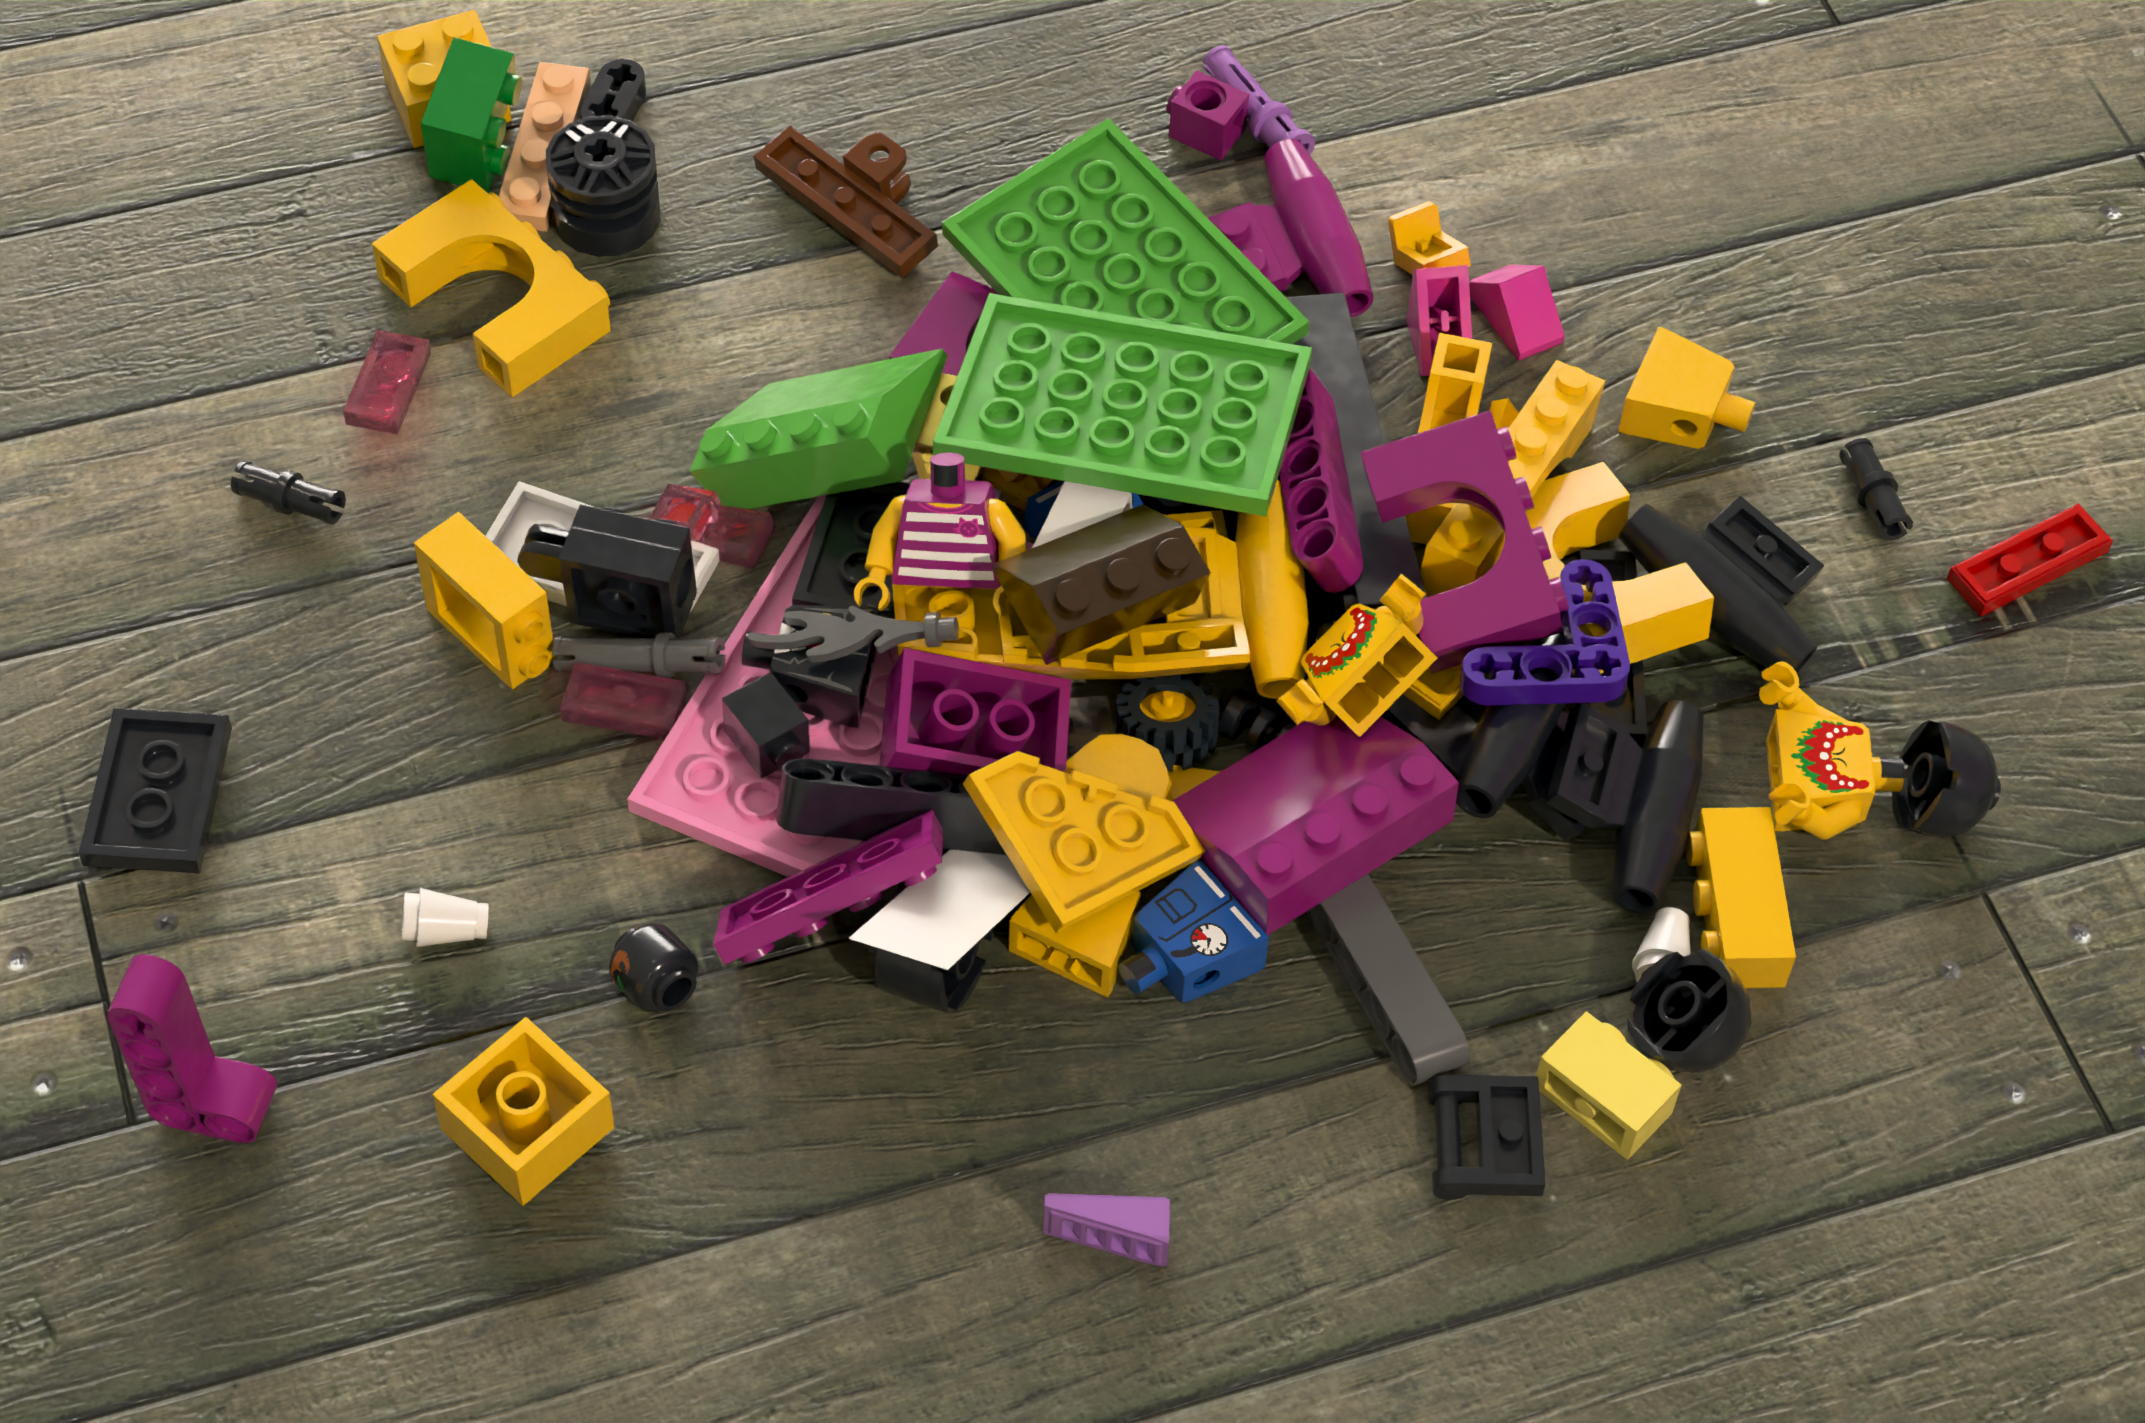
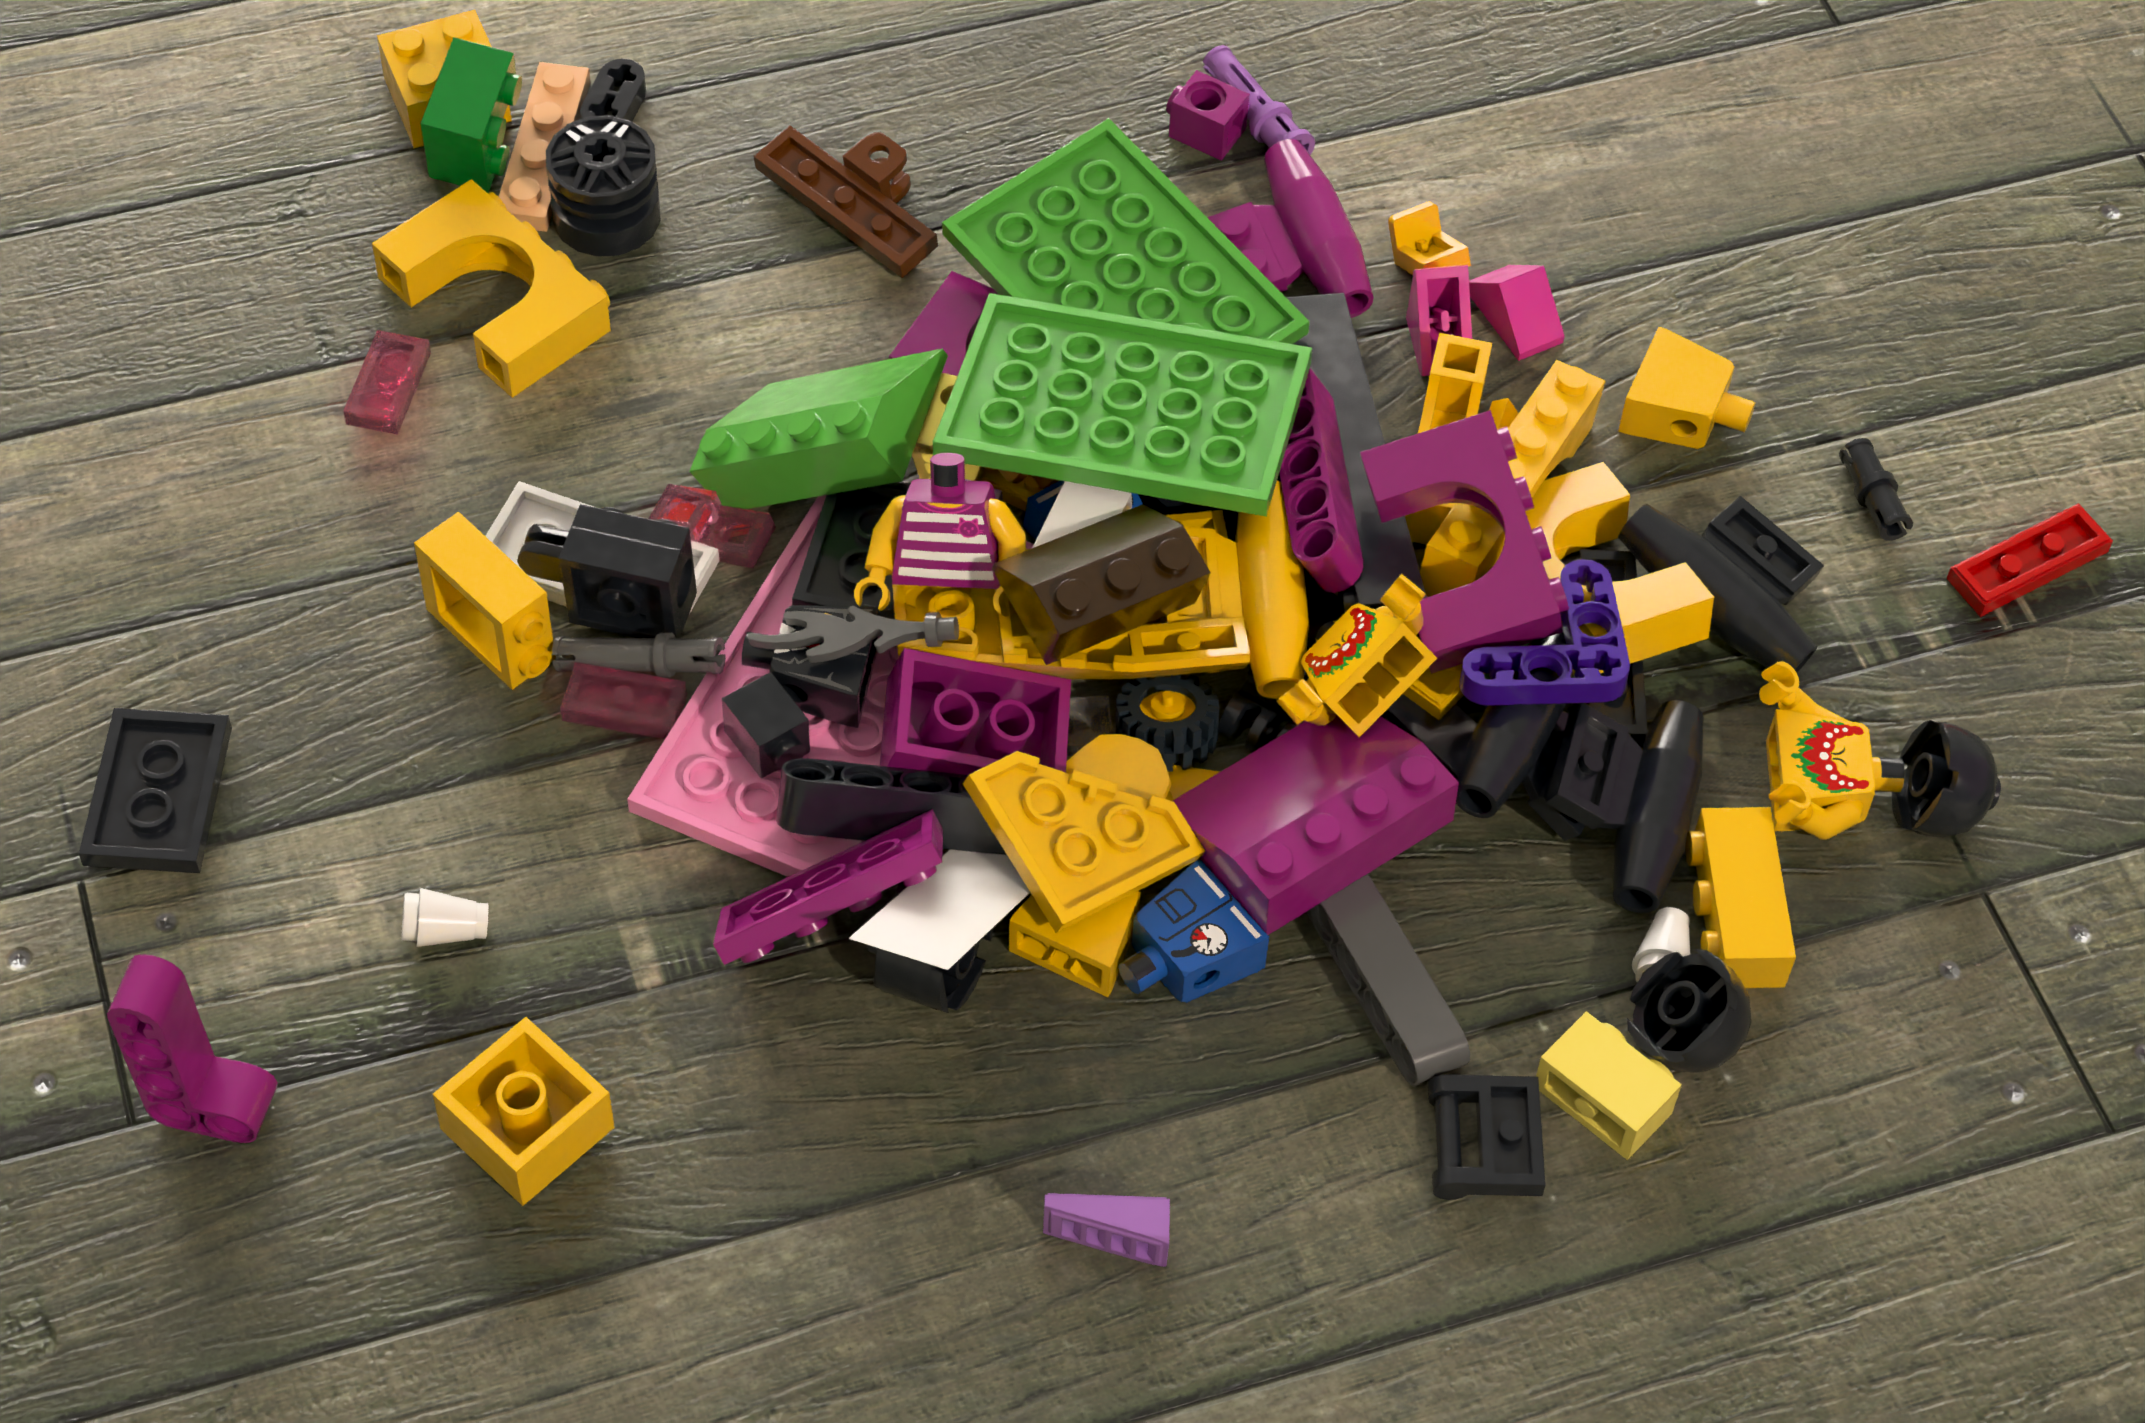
(288, 492): black pin -> none
(654, 968): black head -> none

